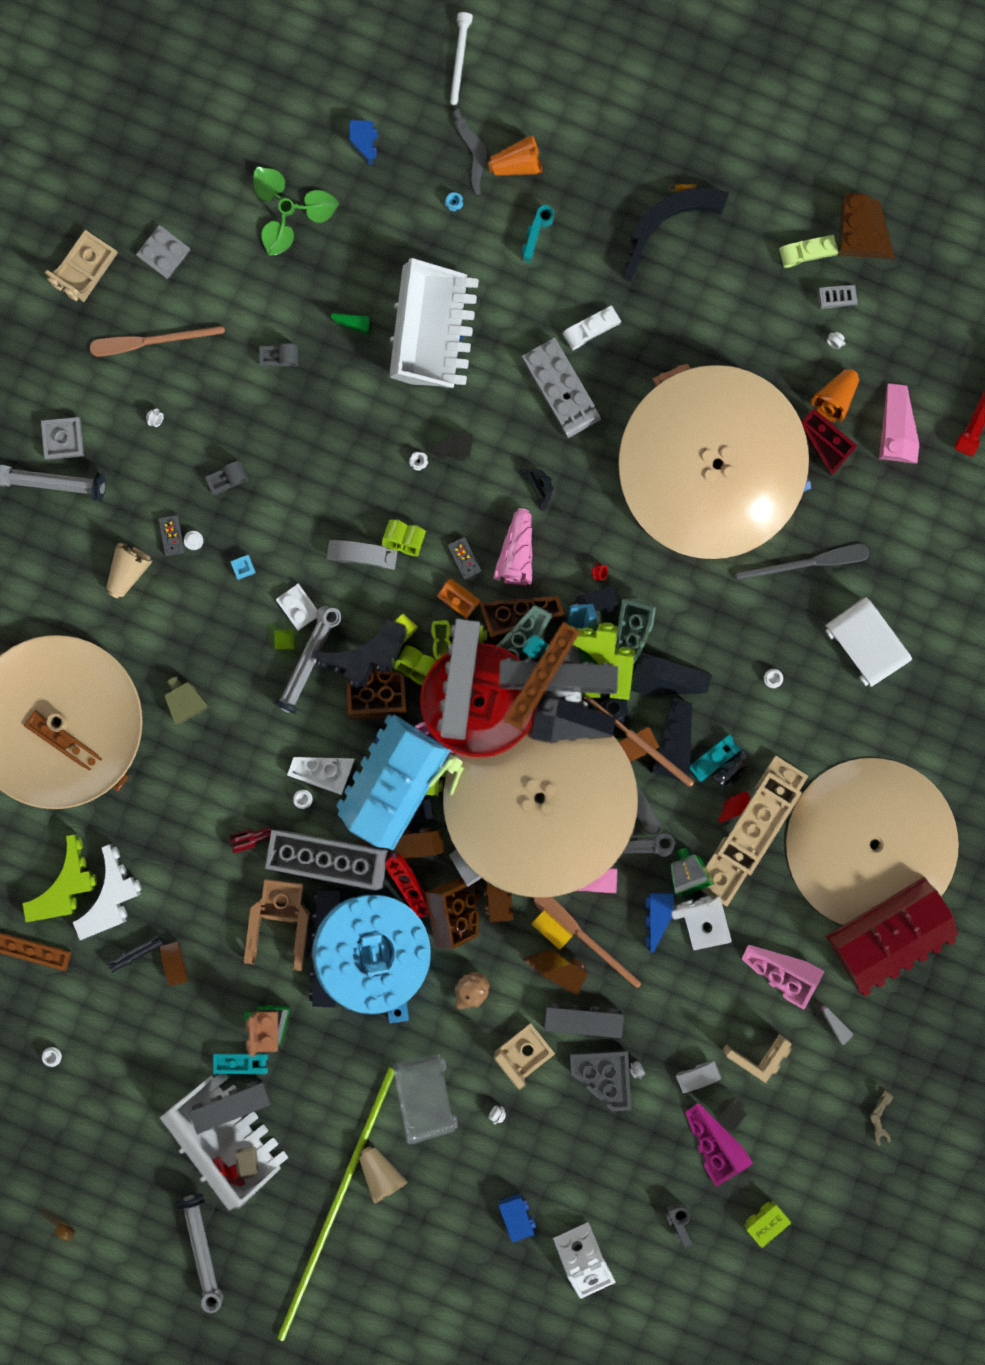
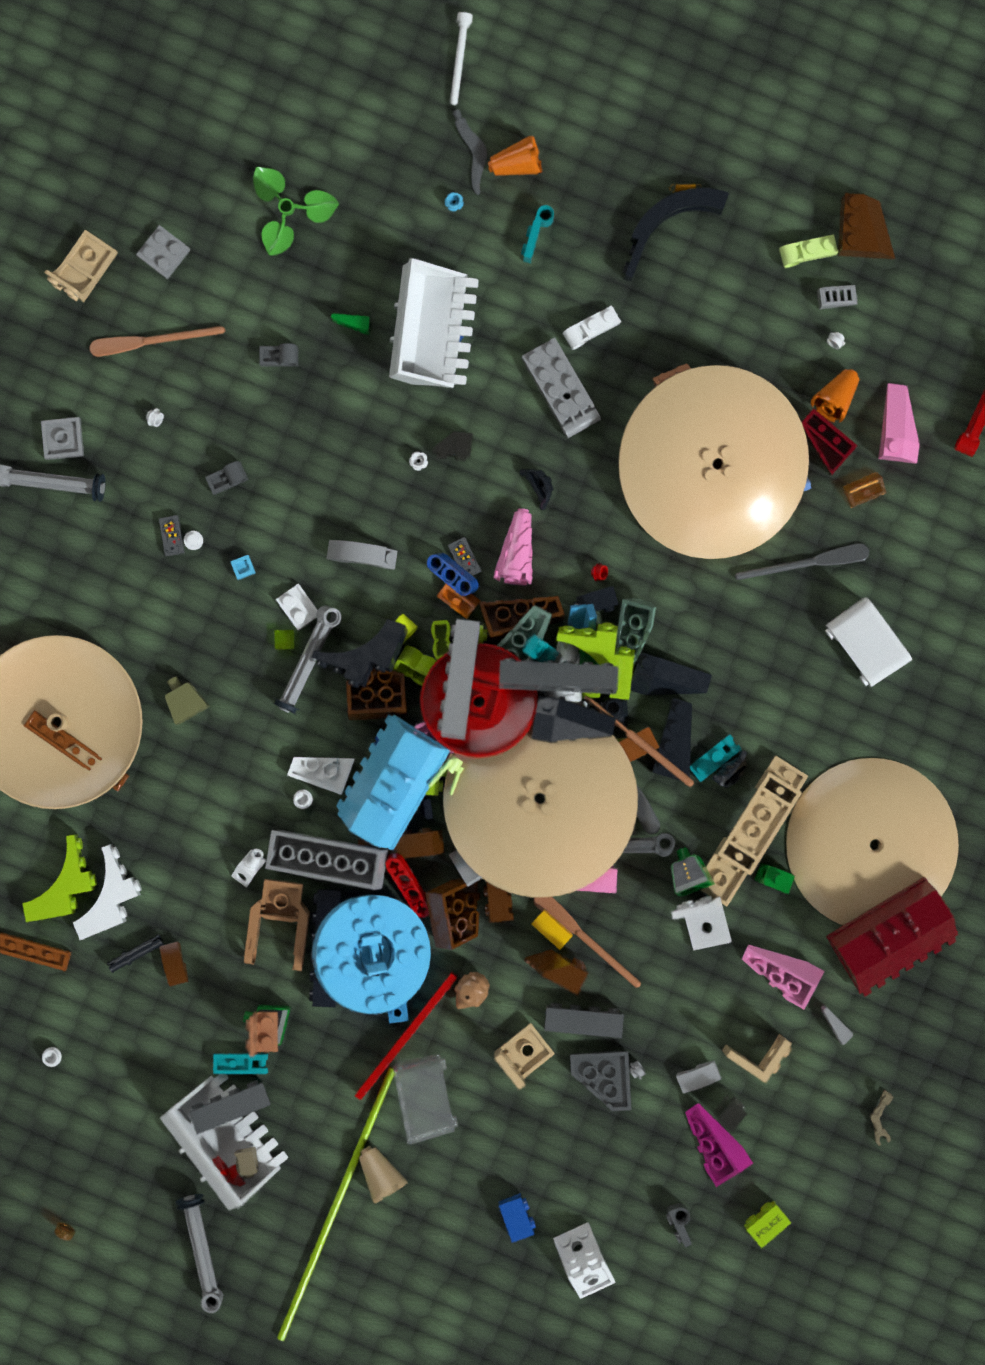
(126, 569): tan cone -> none
(248, 839): dark red arm -> none
(249, 866): none -> white bracket
(362, 139): blue slope -> none
(391, 1054): none -> red tile
(403, 537): lime brick -> none
(461, 574): none -> blue beam
(497, 1115): white plate -> none
(541, 676): dark orange tile -> none
(660, 909): blue slope -> none
(734, 806): red slope -> none
(773, 678): white plate -> none
(774, 878): none -> green torso
(864, 489): none -> clear orange slope

